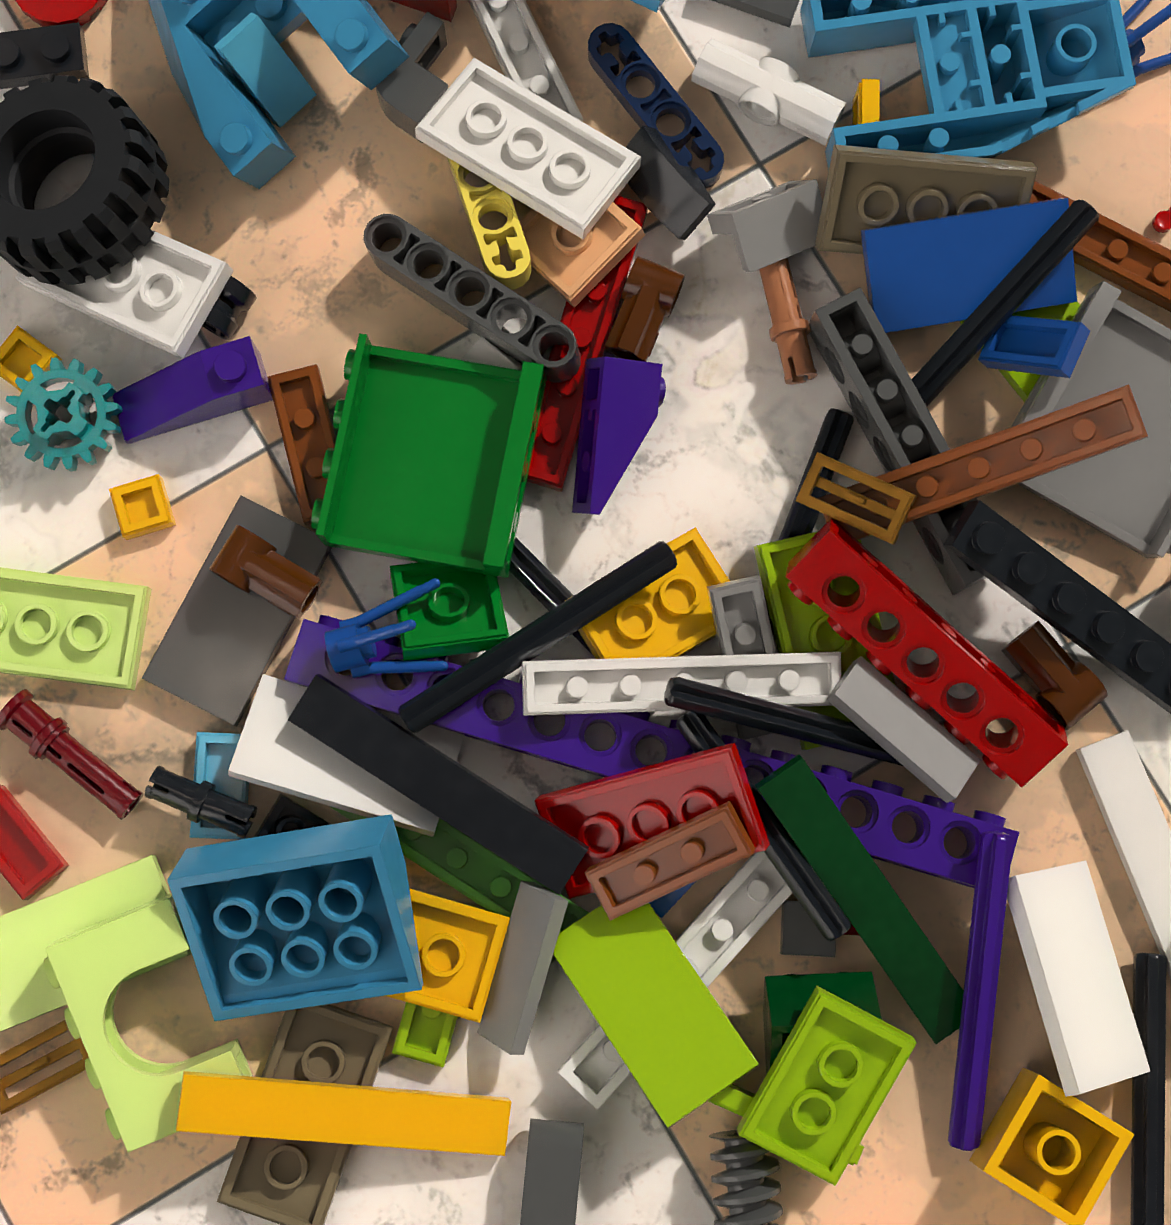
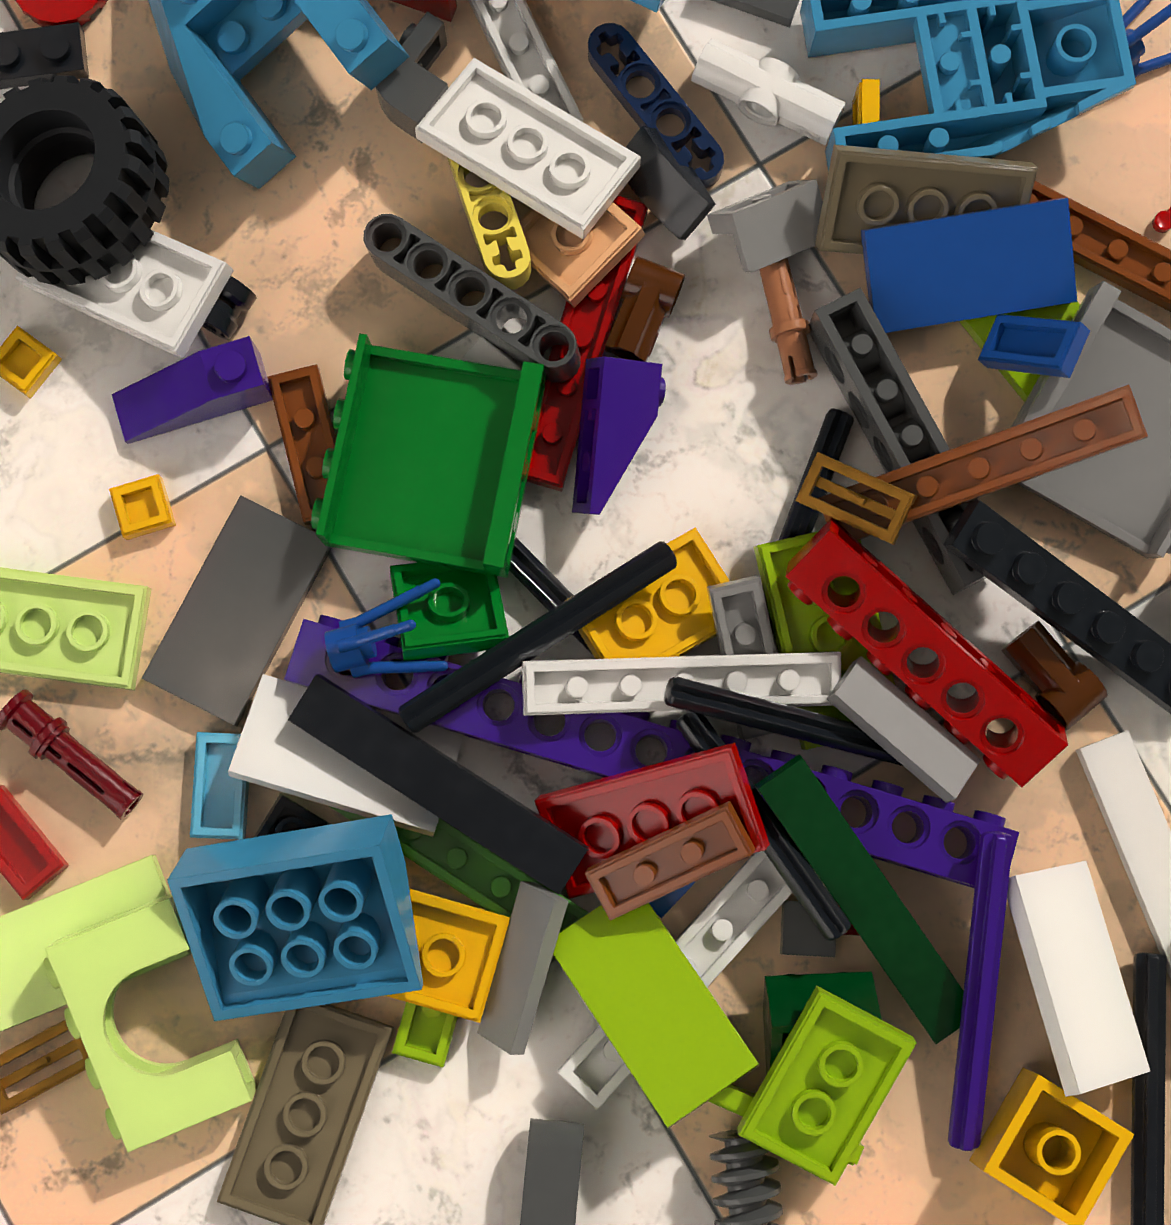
(77, 400): teal gear -> none
(200, 801): black pin -> none
(256, 567): reddish brown piece -> none
(265, 70): medium azure tile -> none
(342, 1113): yellow tile -> none
(1005, 299): black axle -> none

